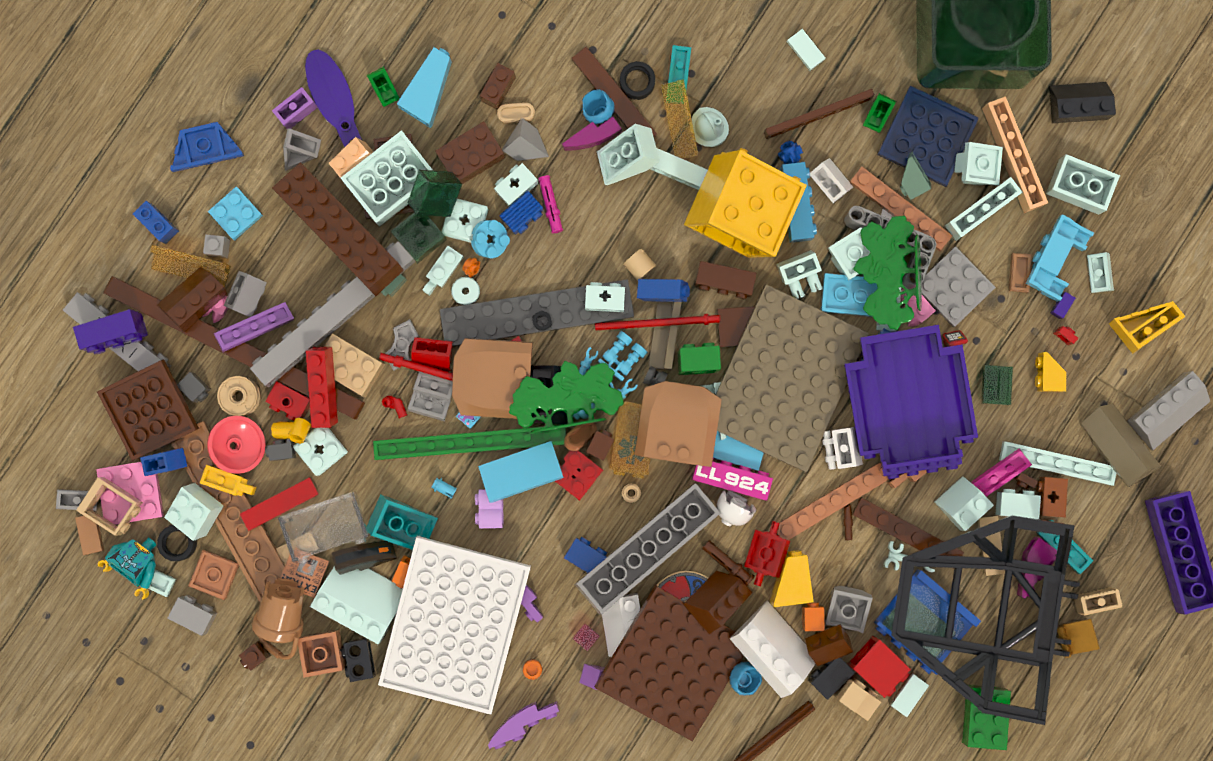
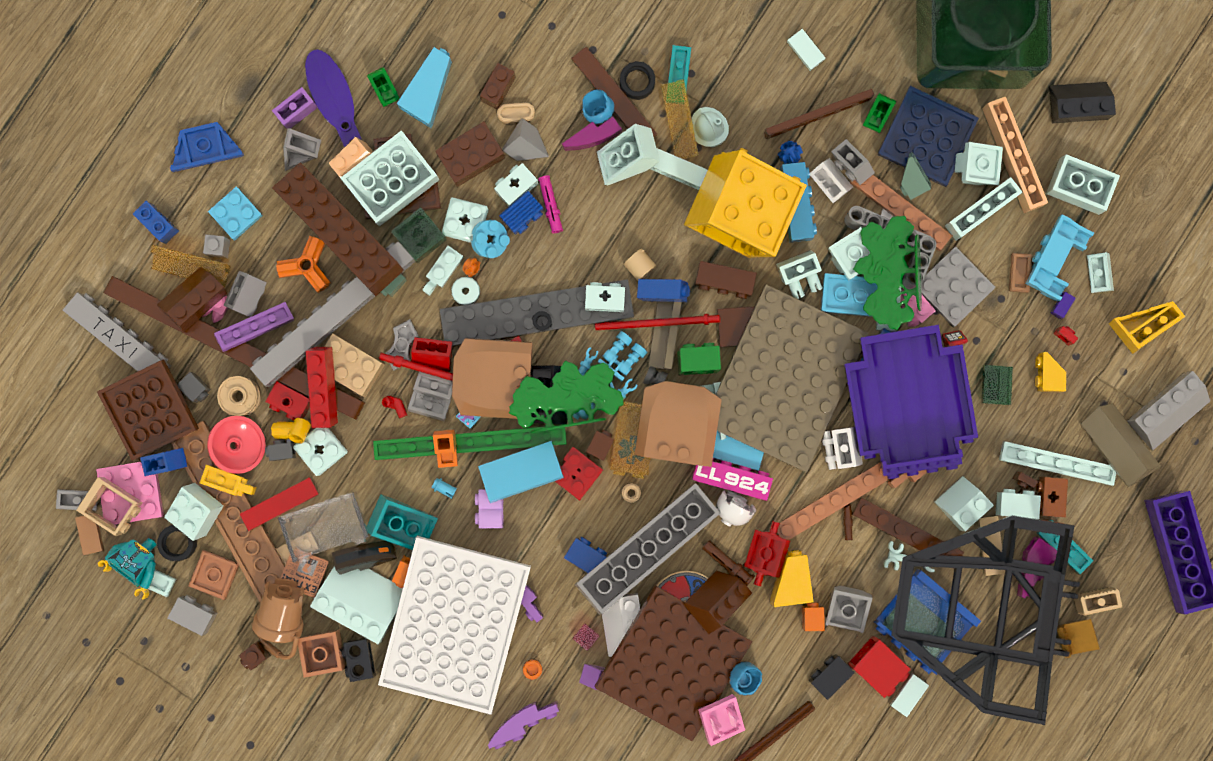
(110, 331): dark purple brick -> none
(314, 274): none -> orange piece
(434, 193): clear green brick -> none
(445, 448): none -> orange brick
(579, 436): nougat tile -> none
(721, 720): none -> bright pink plate
(774, 650): white slope -> none
(829, 645): reddish brown brick -> none
(853, 162): none -> light grey brick
(857, 699): tan brick -> none
(983, 729): green brick -> none
(1002, 472): dark pink plate -> none

